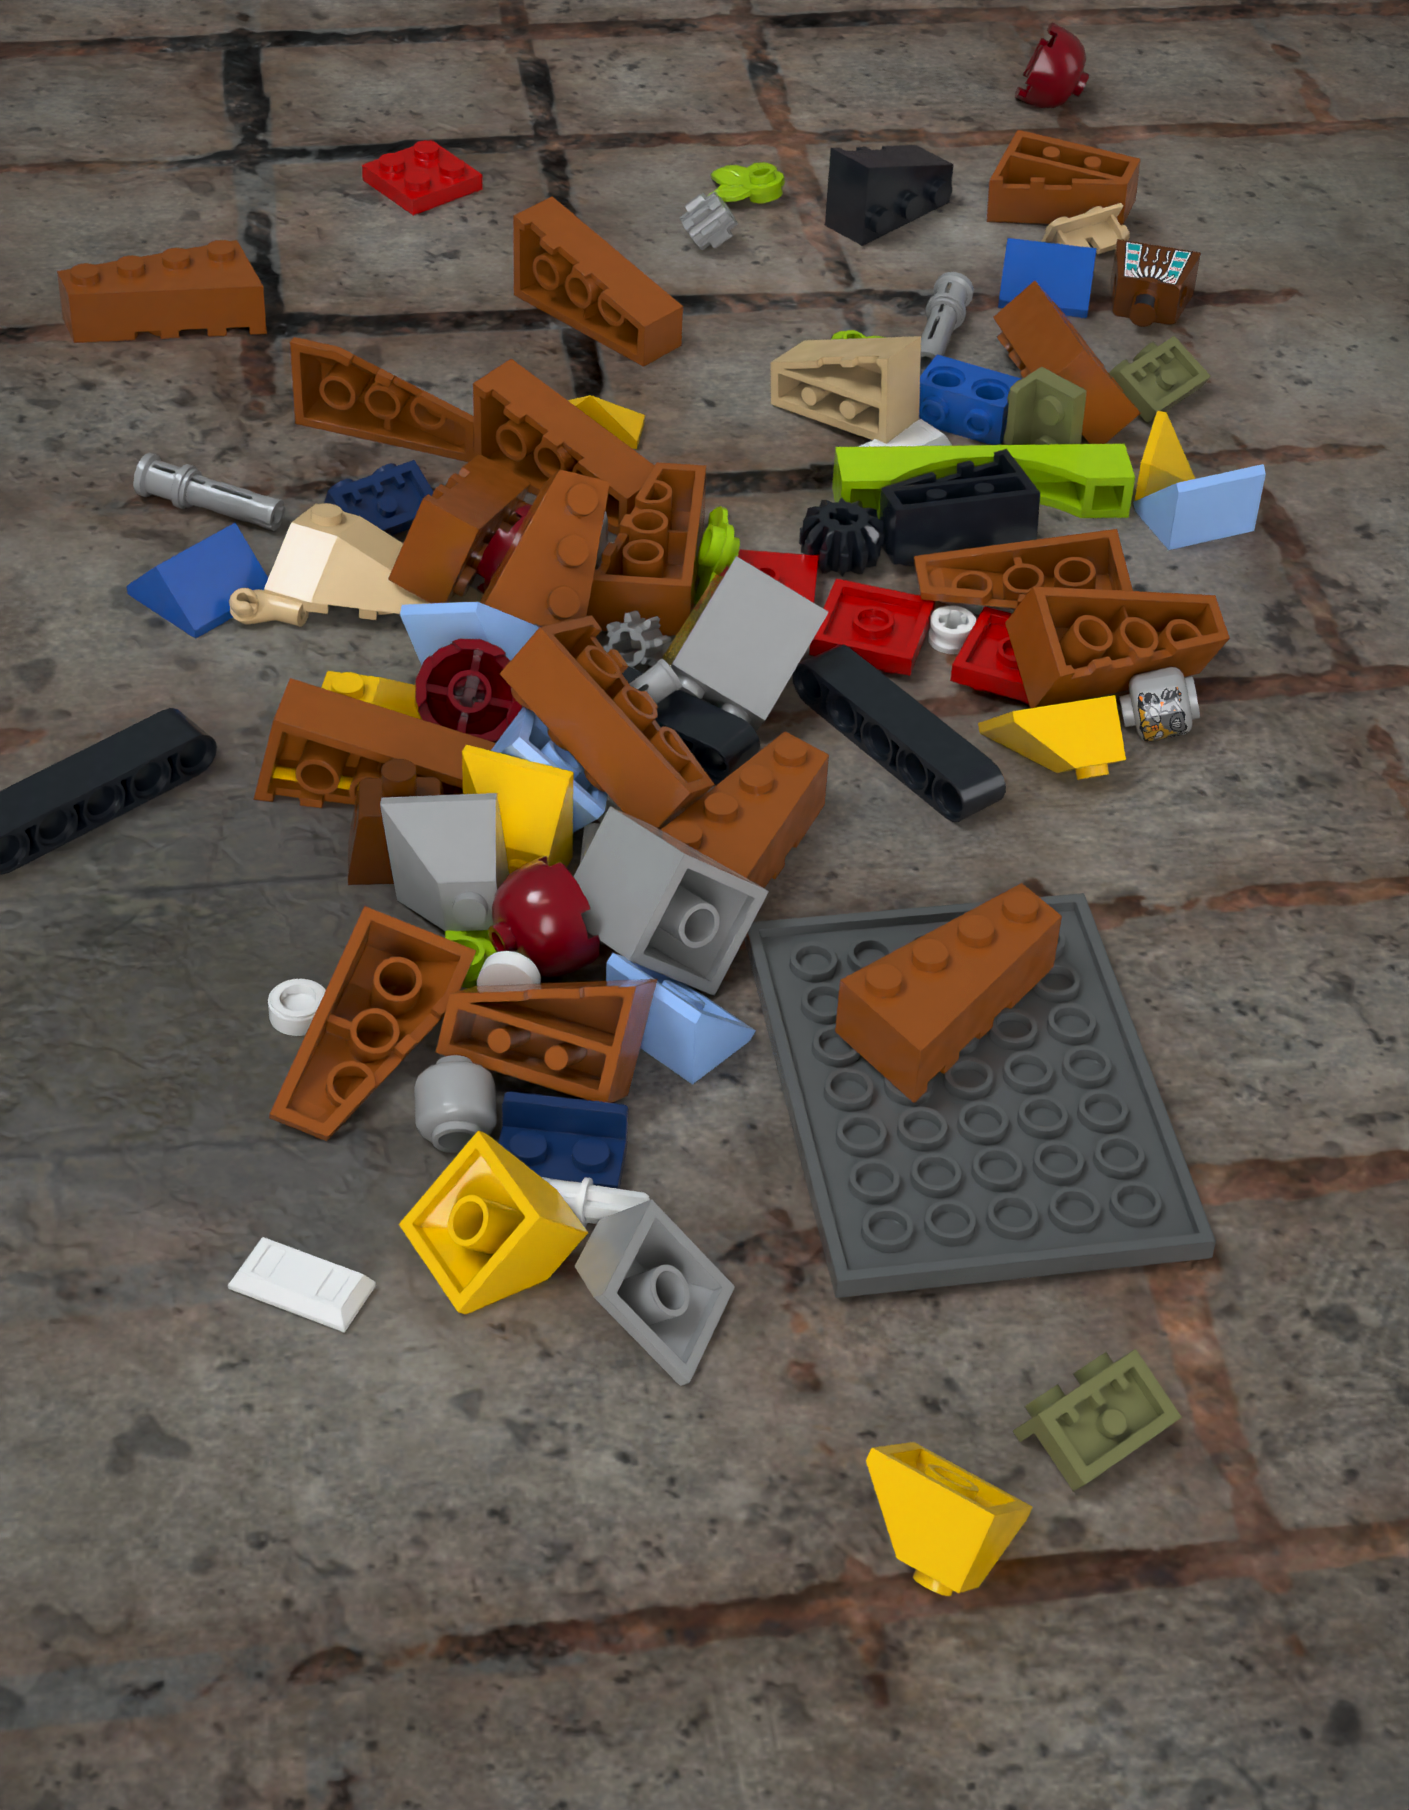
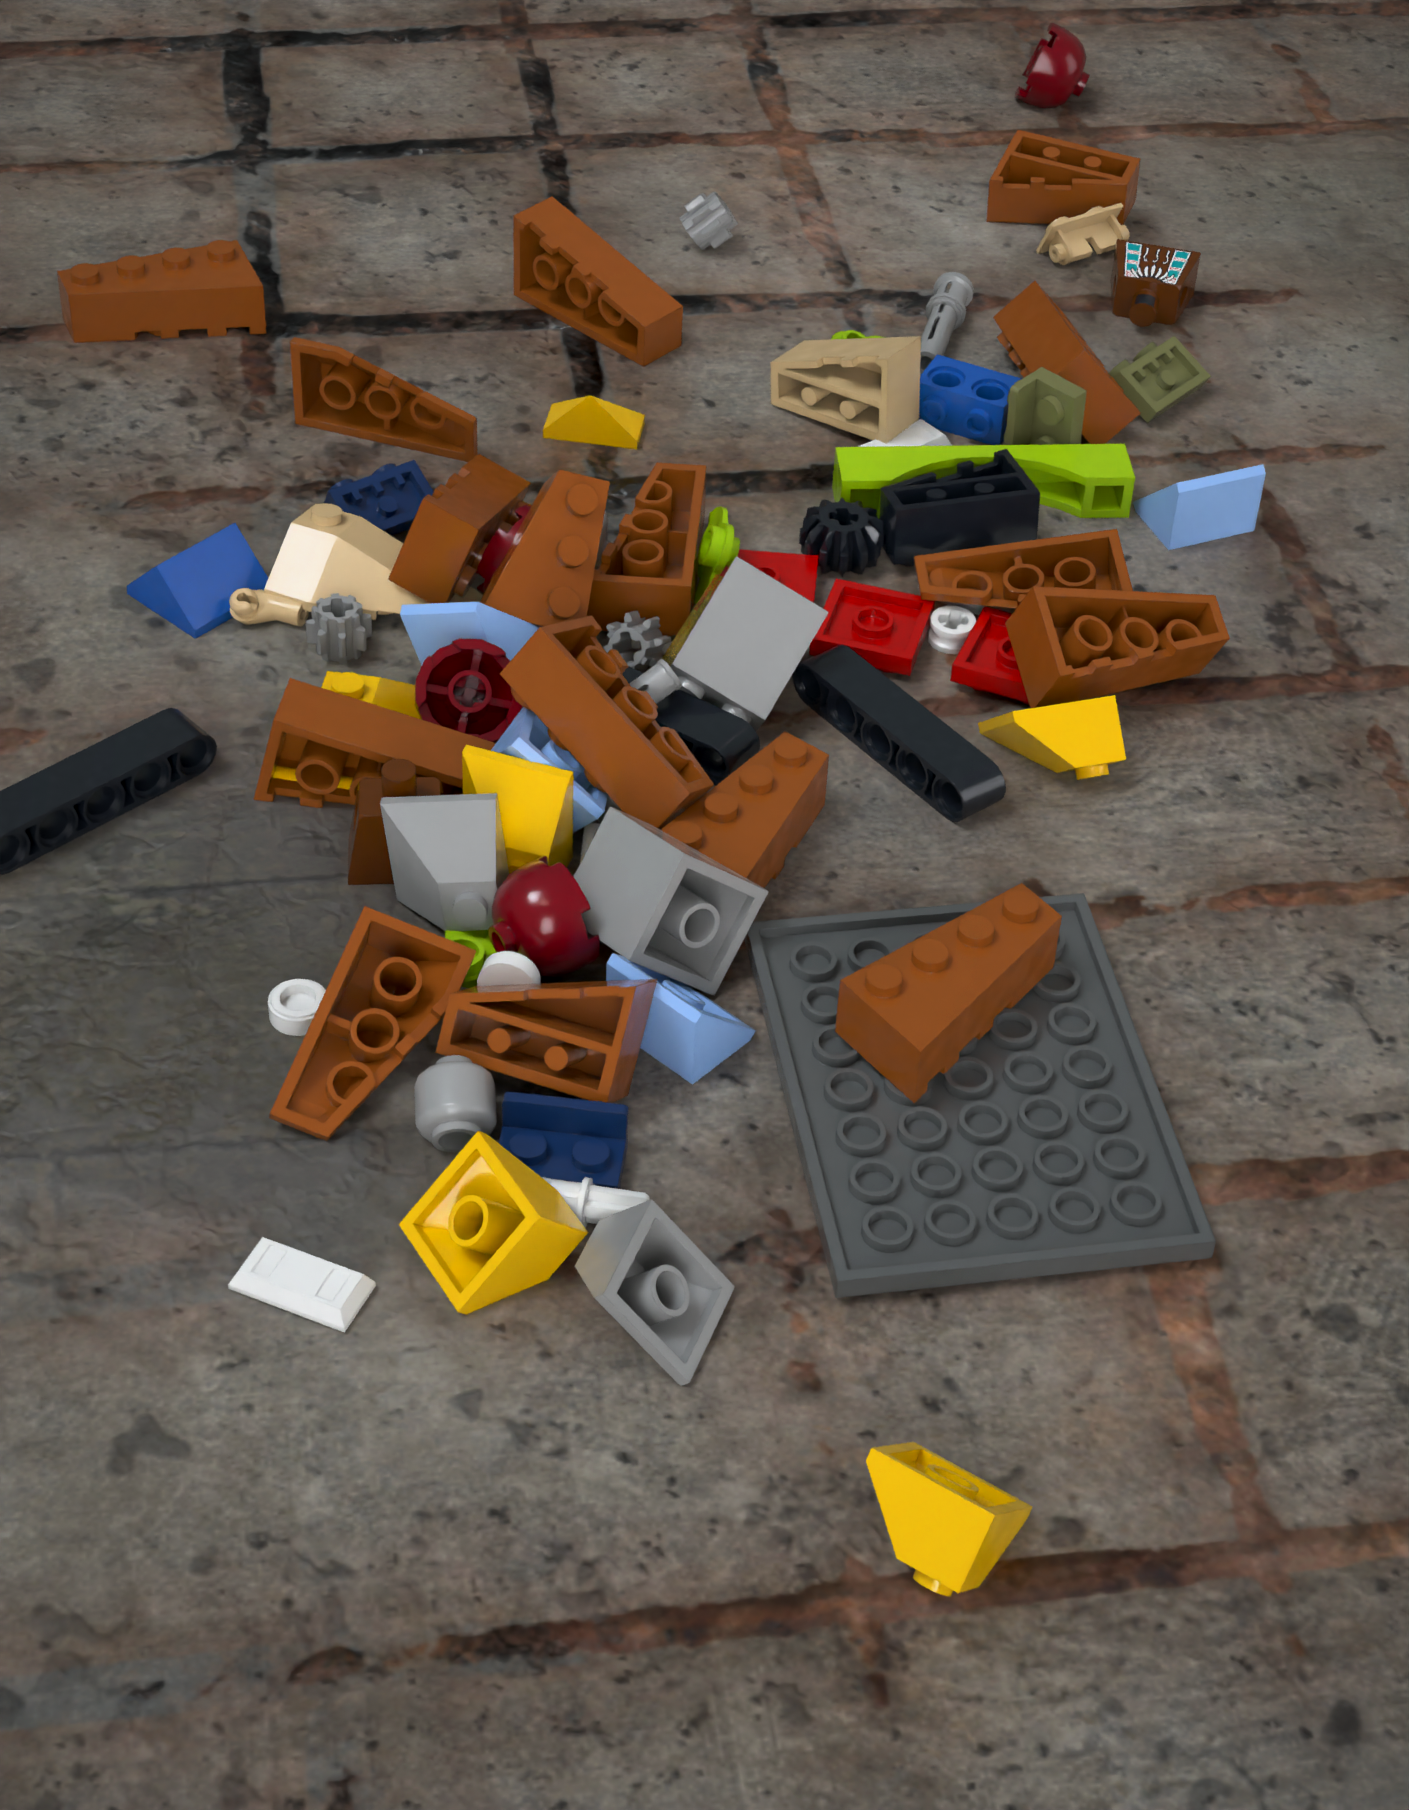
(188, 487): light grey pin -> none
(339, 628): none -> light grey gear
(422, 177): red plate -> none
(539, 432): dark orange wedge -> none
(758, 182): lime plate -> none
(883, 189): black wedge -> none
(1059, 269): blue slope -> none
(1101, 1419): olive bracket -> none
(1160, 704): head -> none
(1162, 459): yellow slope -> none

